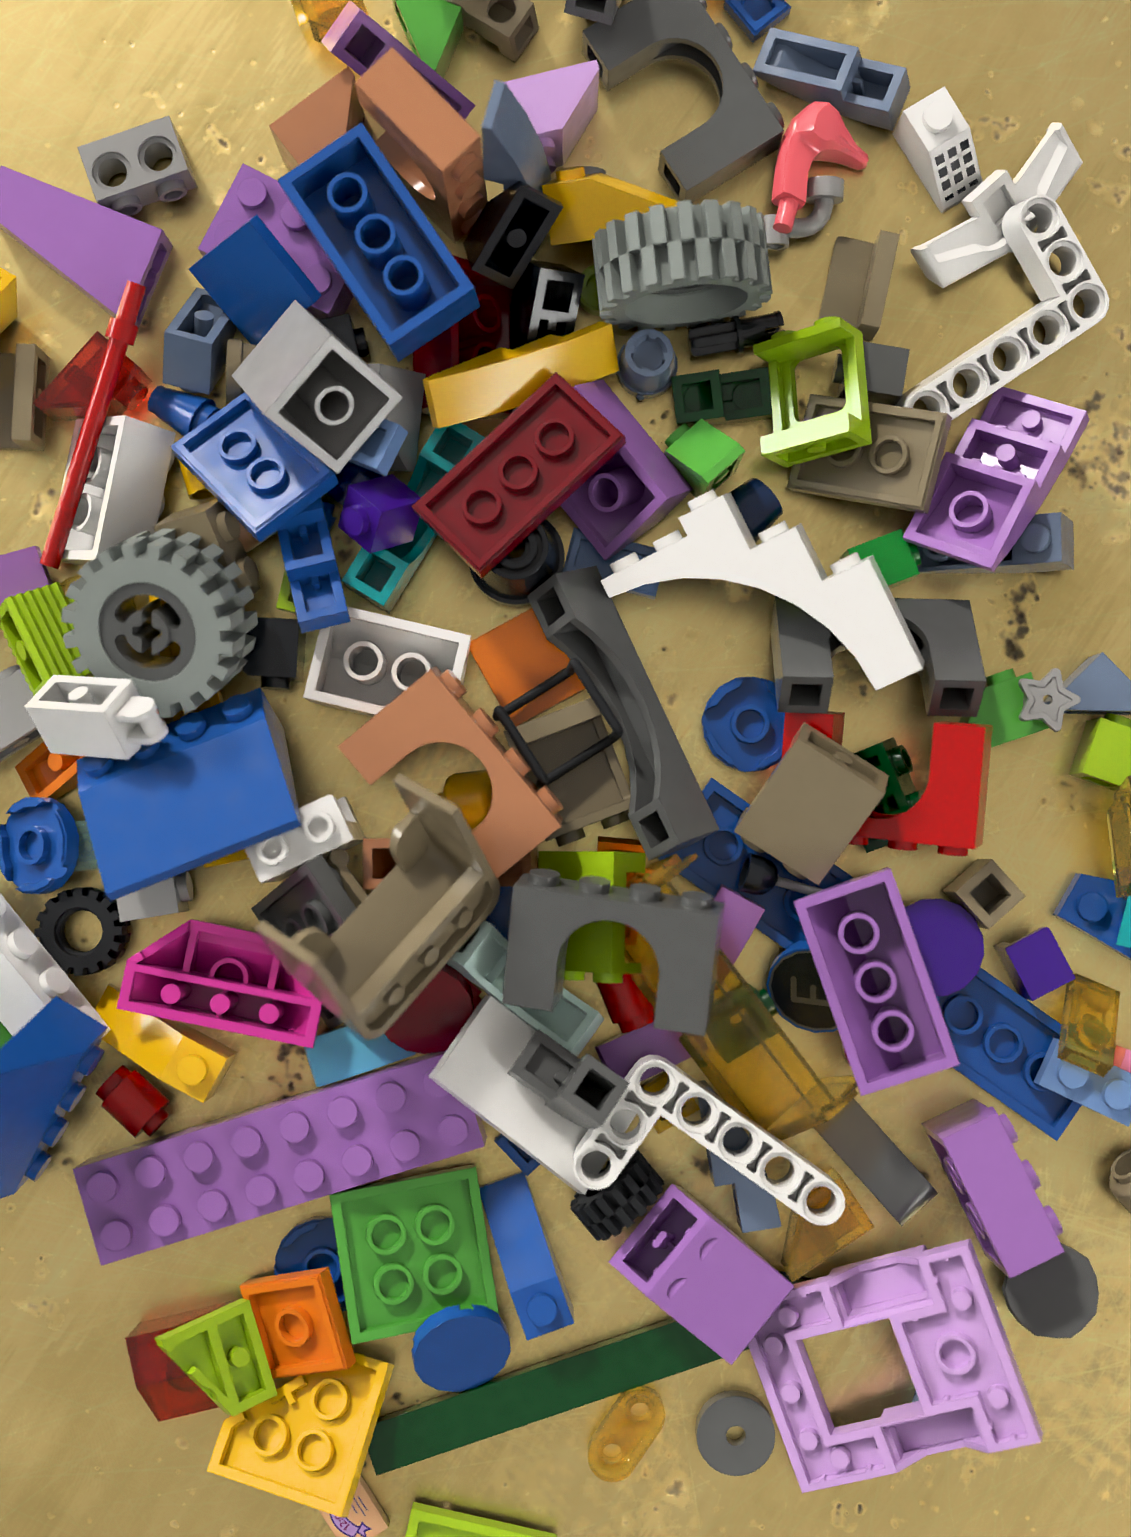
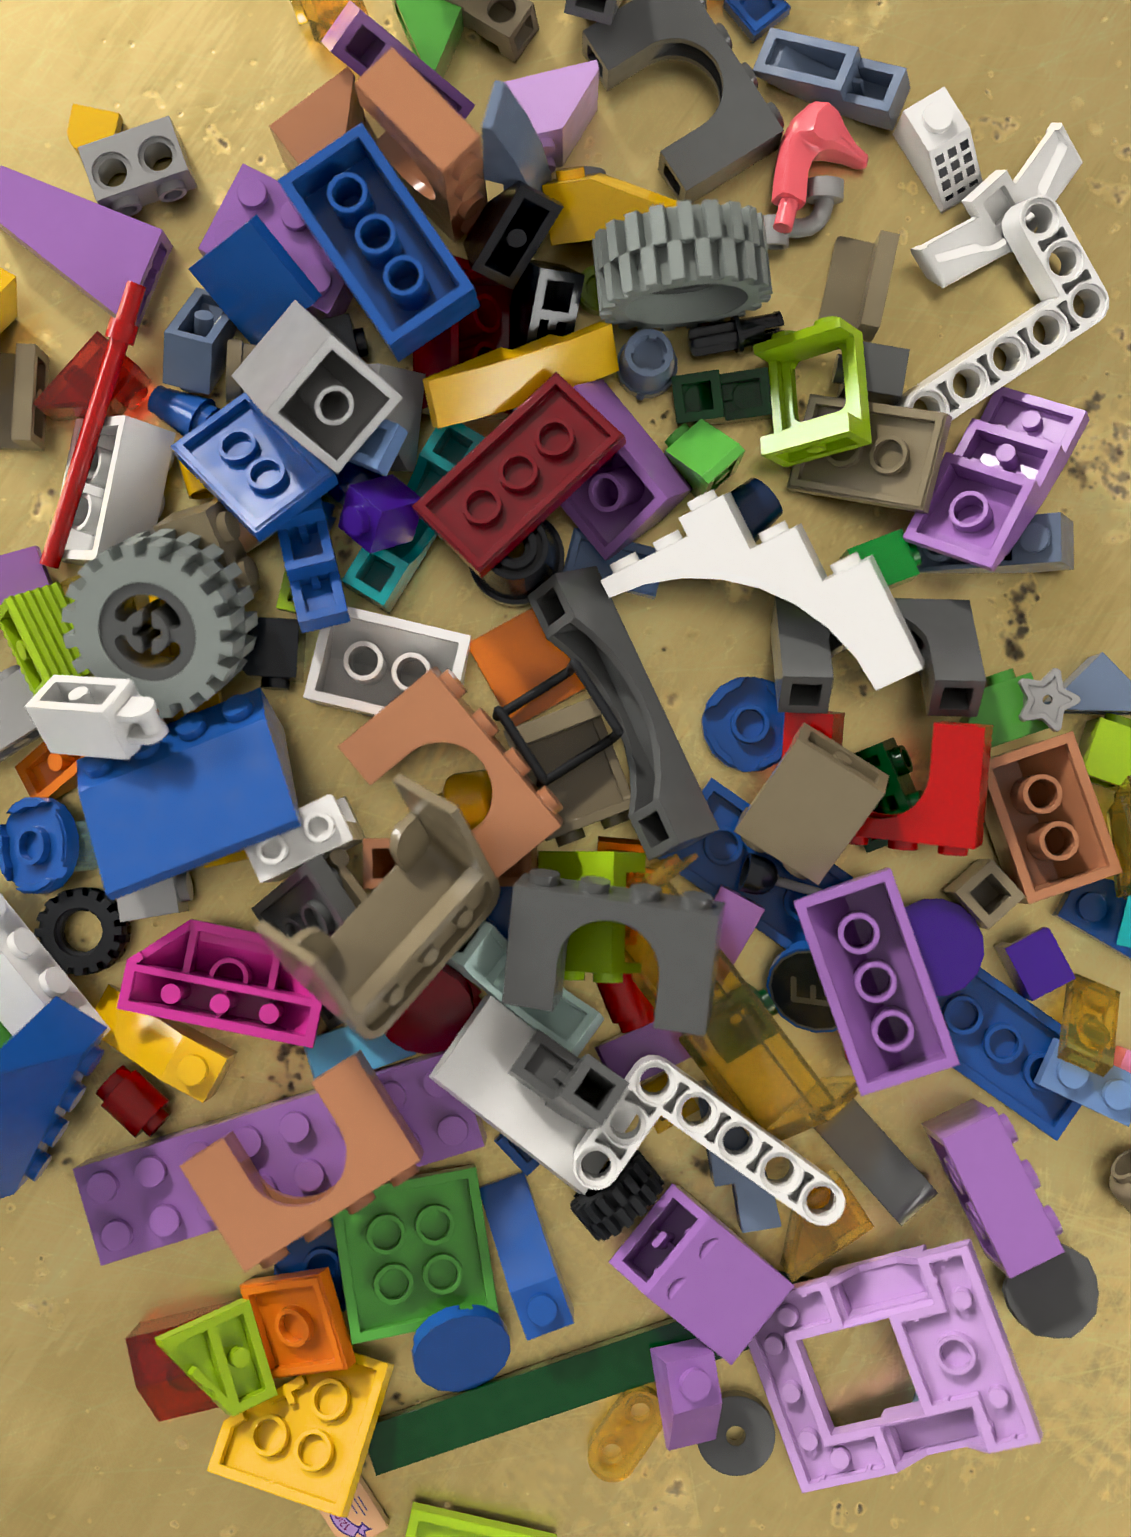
(91, 124): none -> yellow tile
(263, 1221): none -> nougat arch
(687, 1392): none -> medium lavender slope
(1047, 819): none -> nougat slope

